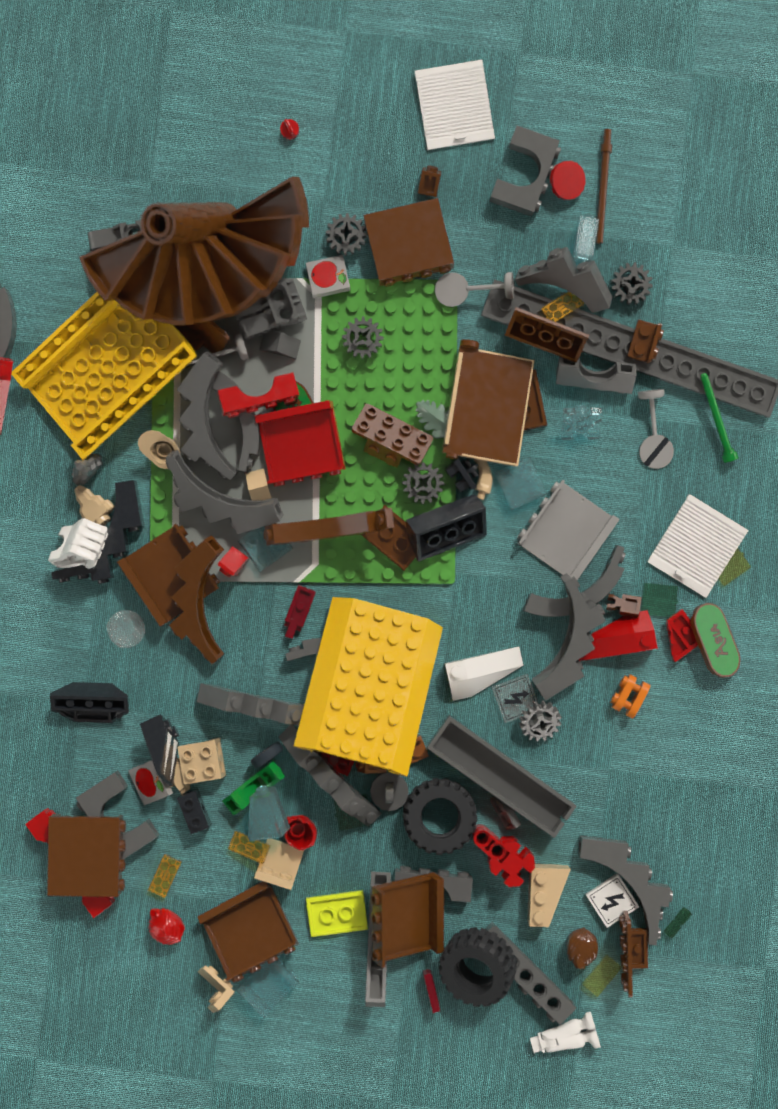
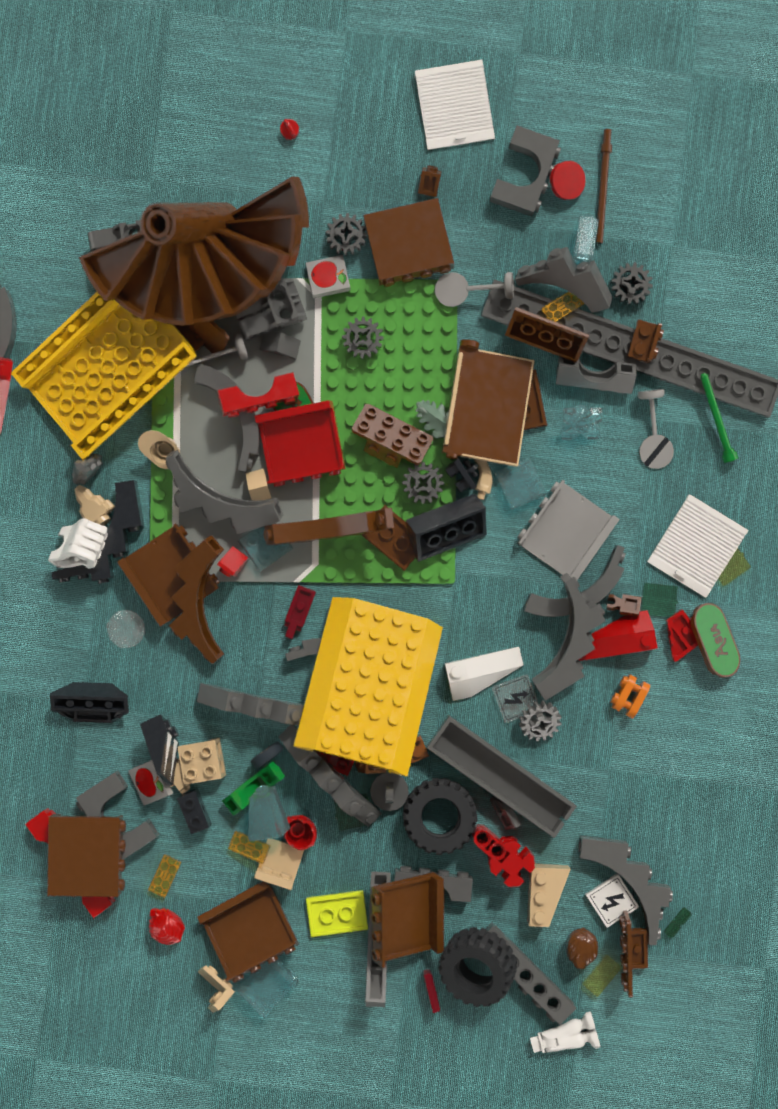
(202, 444): dark grey arch -> none

